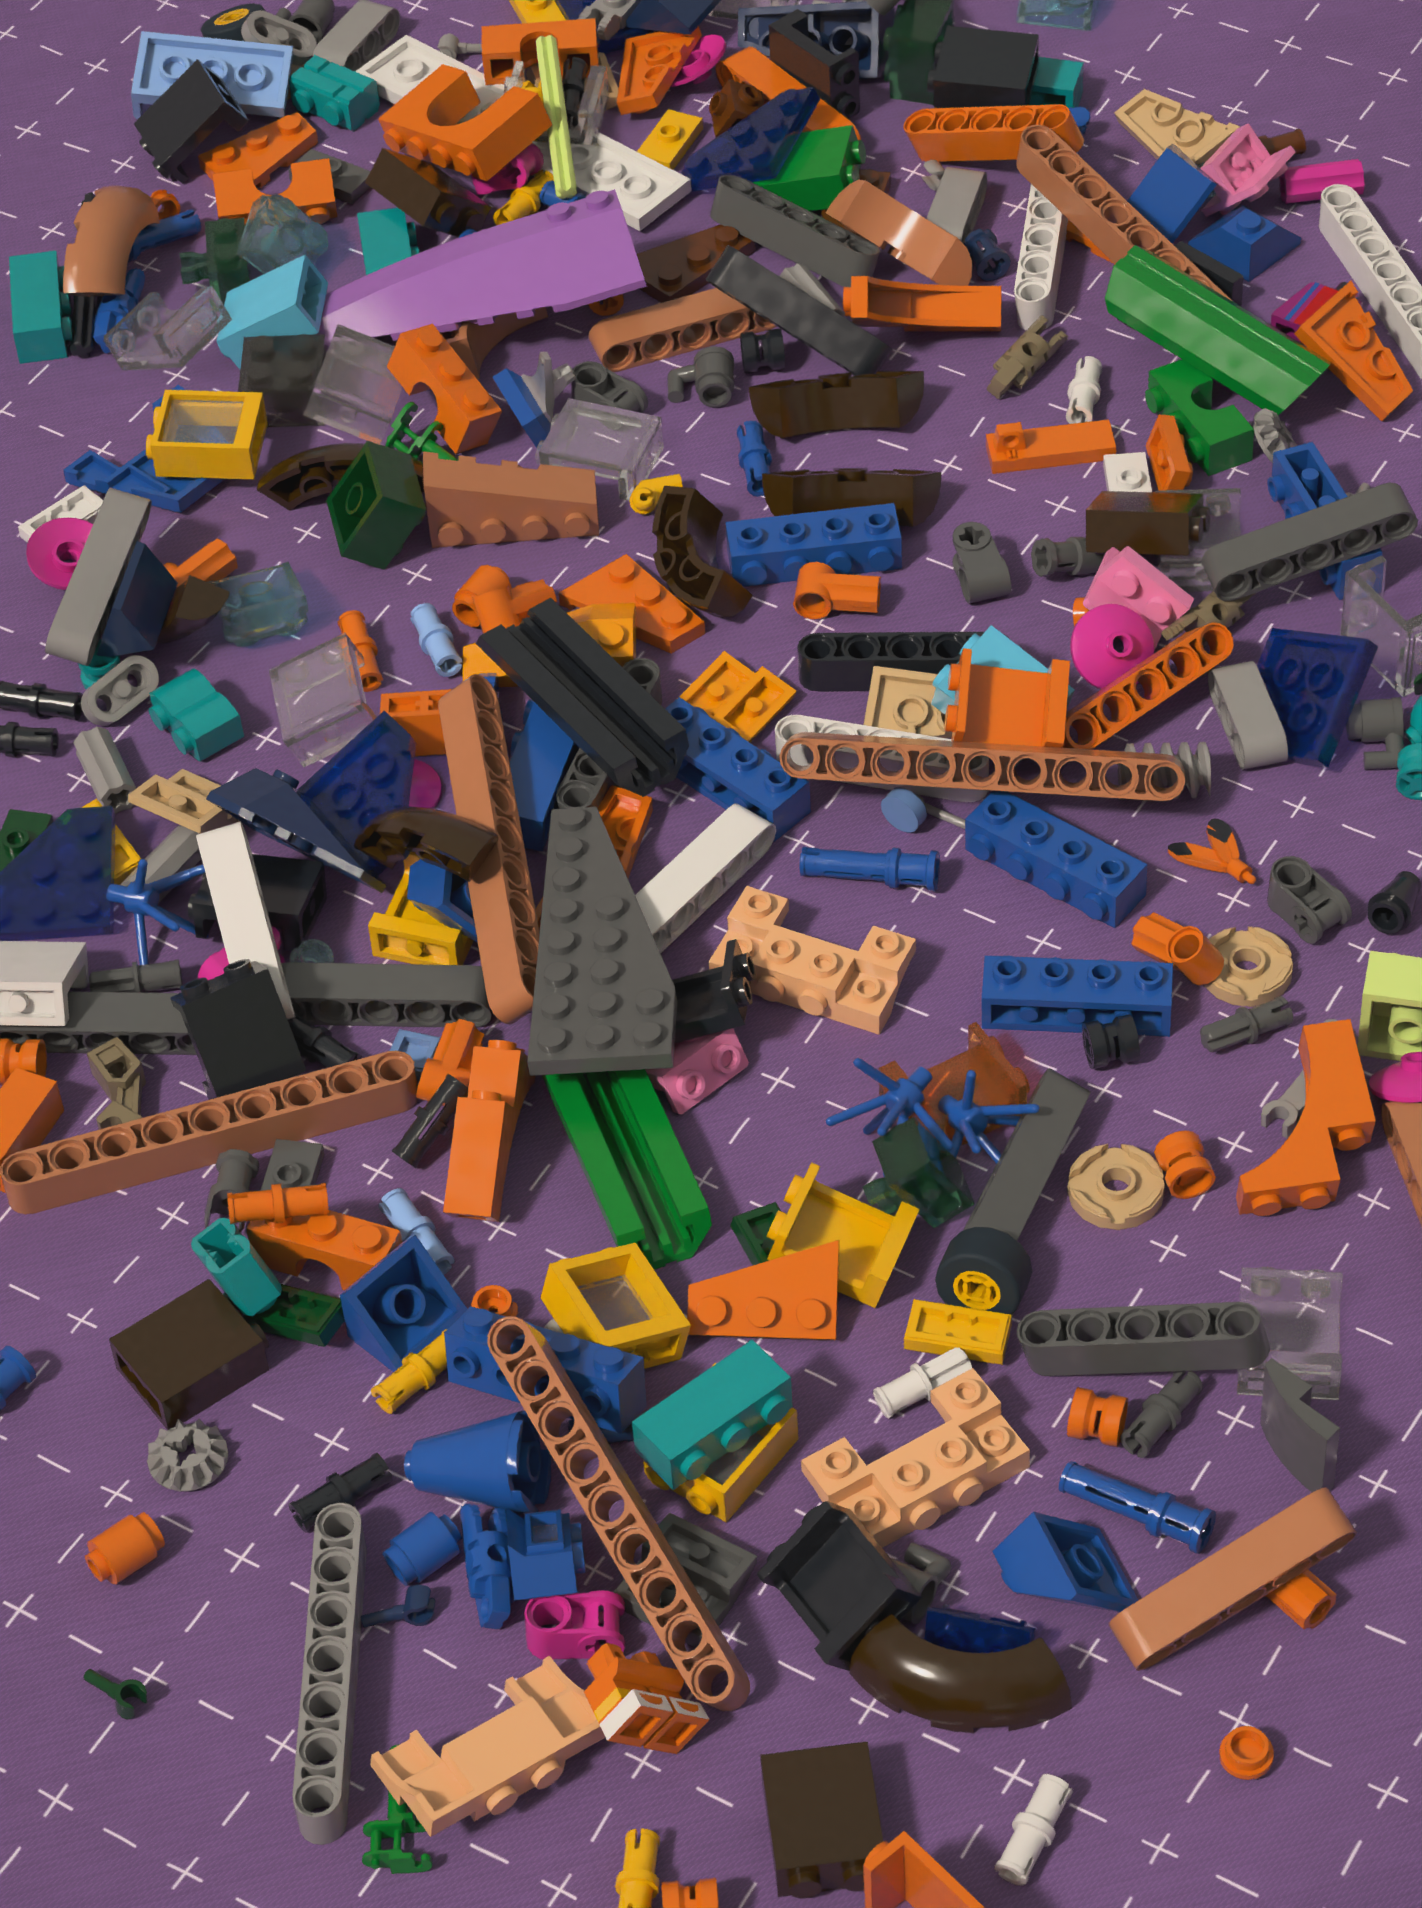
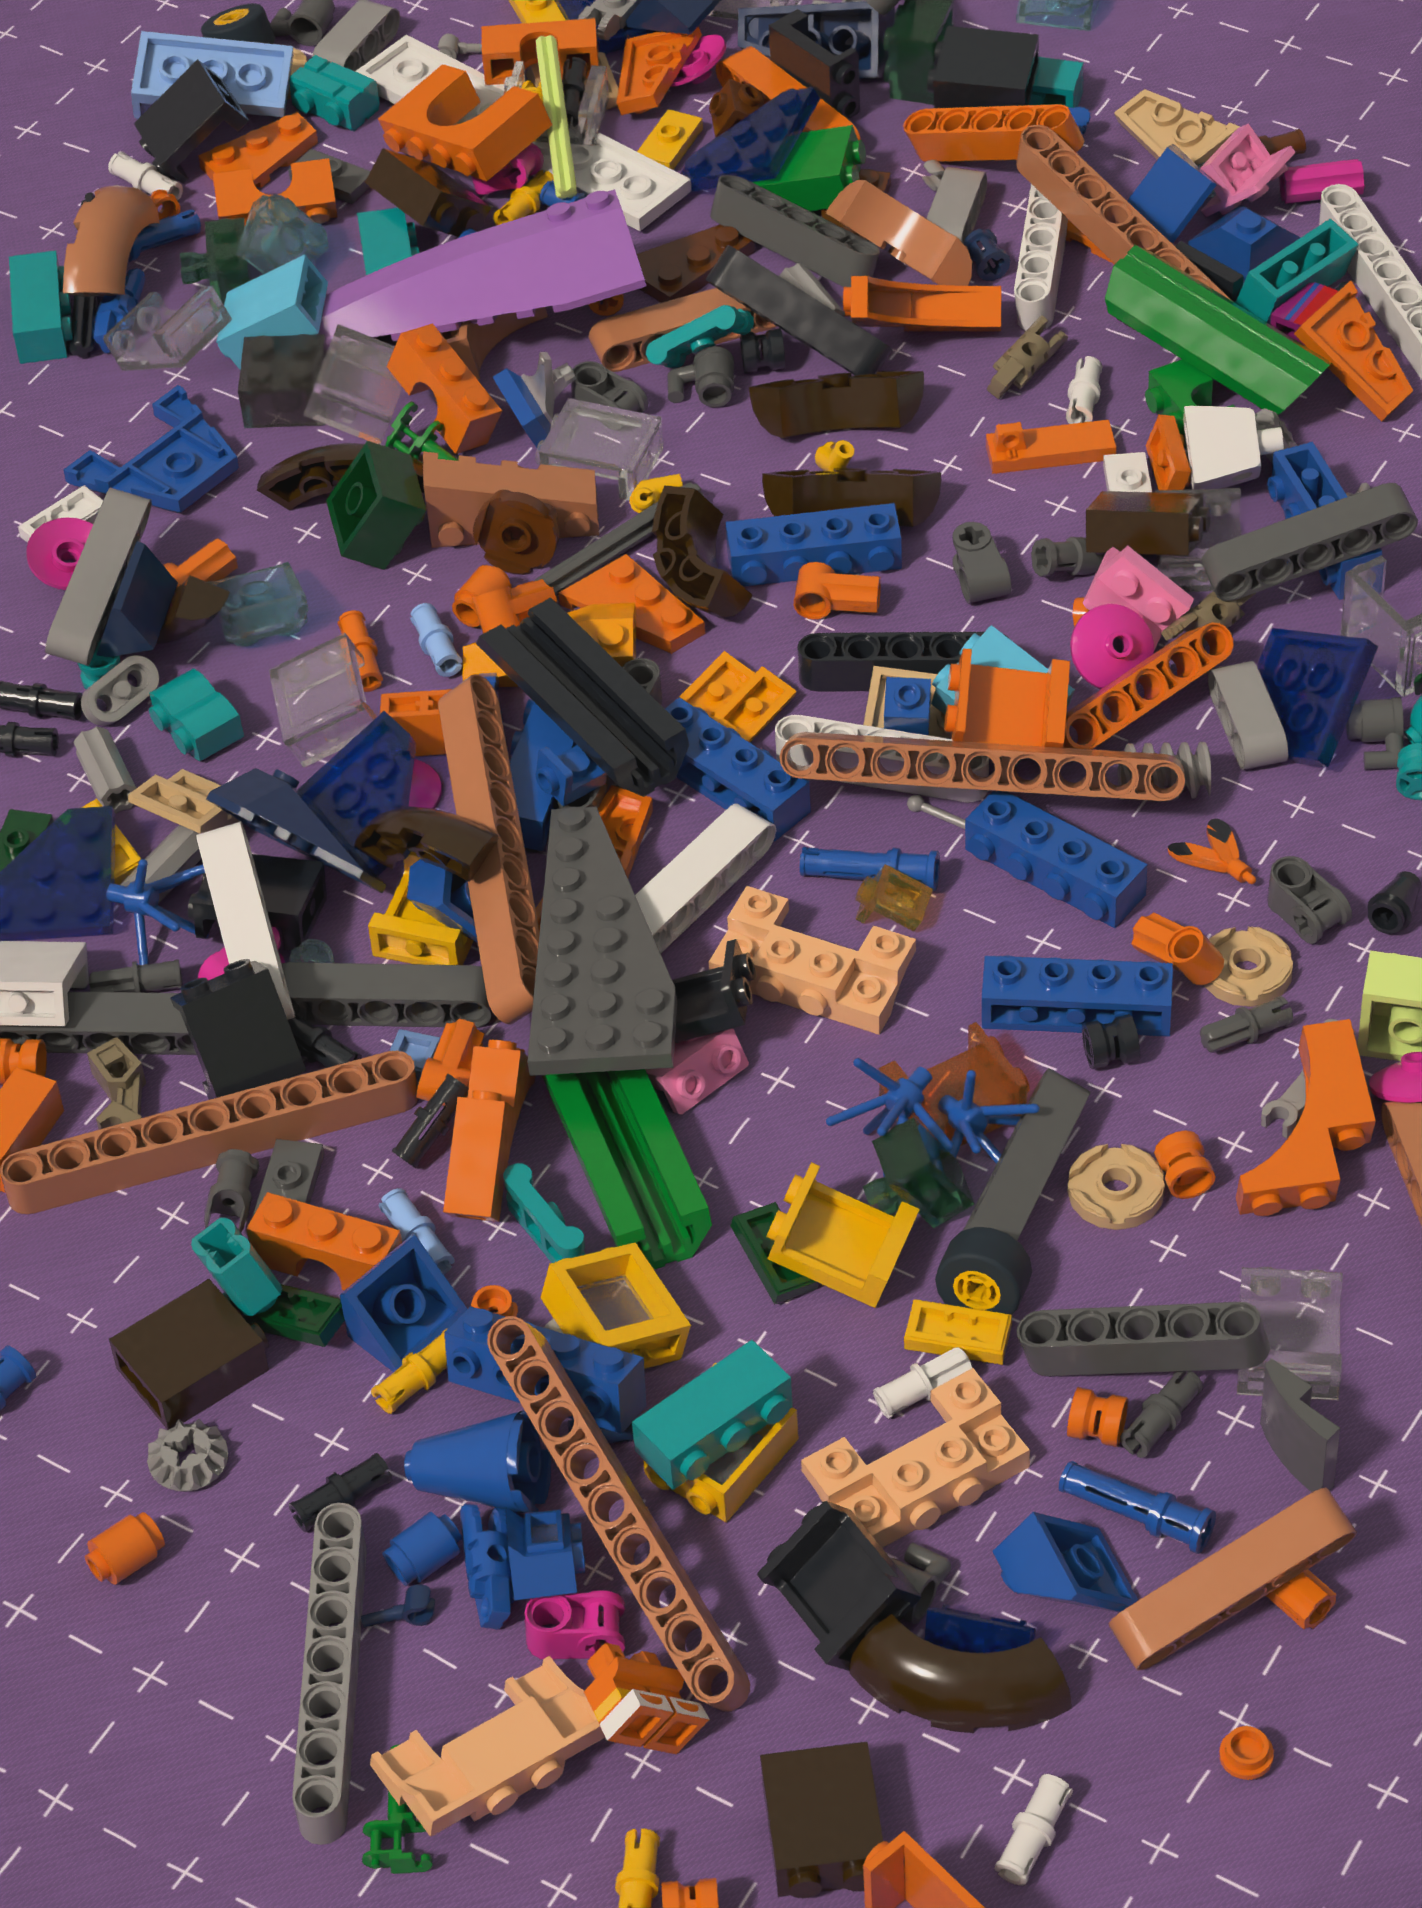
(118, 1692): dark green hand -> none
(142, 175): none -> white pin
(207, 434): yellow window -> none
(277, 1203): orange pin -> none
(280, 32): light grey plate -> none
(522, 511): none -> reddish brown plate
(540, 1219): none -> teal plate
(568, 774): none -> blue bracket
(603, 549): none -> dark grey axle
(698, 334): none -> teal plate
(711, 1563): dark grey slope -> none
(753, 456): blue pin -> none
(771, 1299): orange wing -> none
(838, 457): none -> yellow arm
(893, 897): none -> clear yellow bracket
(903, 809): medium blue tile -> none
(907, 704): none -> blue brick
(1226, 445): none -> white torso
(1315, 257): none -> teal brick

